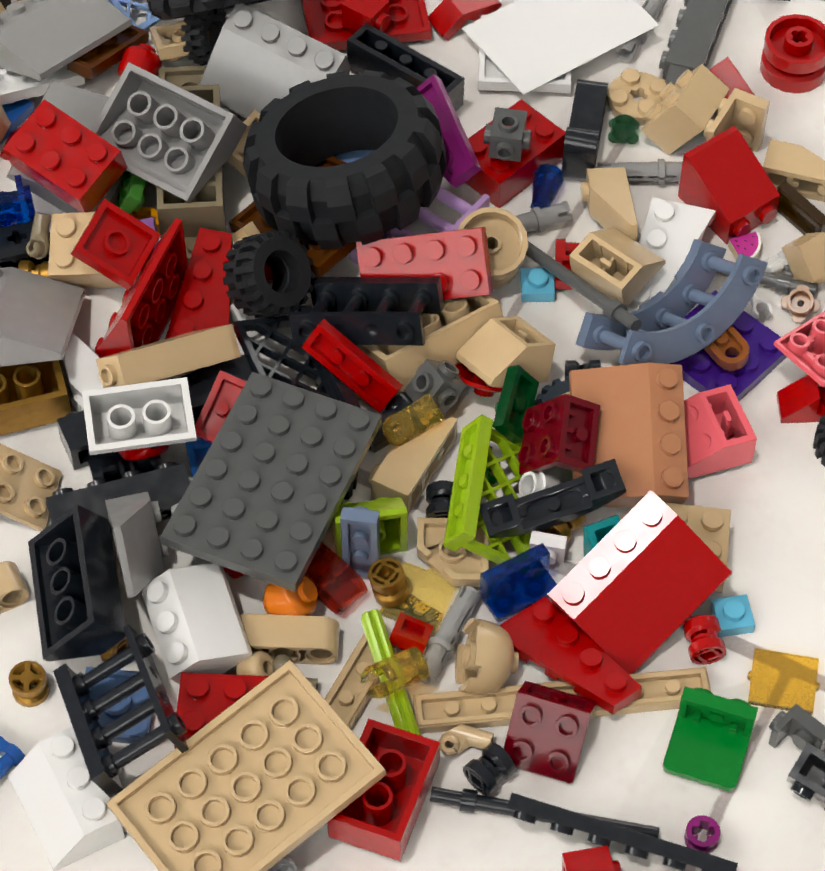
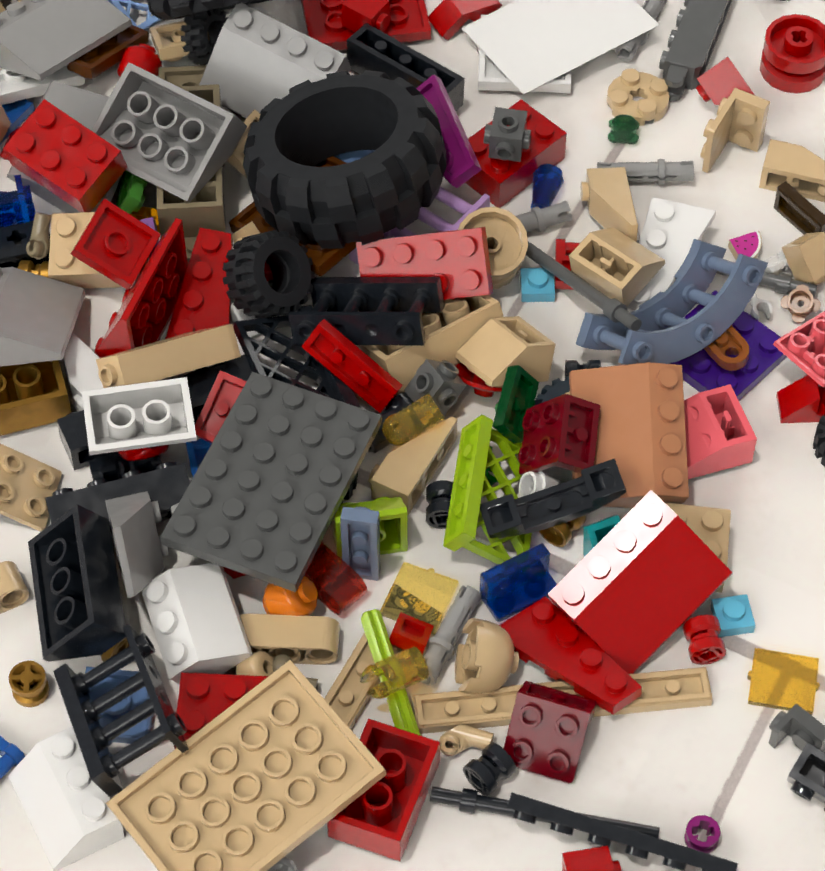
(388, 582): pearl gold wheel -> none
(455, 567): tan plate -> none
(554, 543): white plate -> none
(584, 129): black beam -> none
(684, 108): tan brick -> none
(710, 738): green bracket -> none
(730, 180): red slope -> none

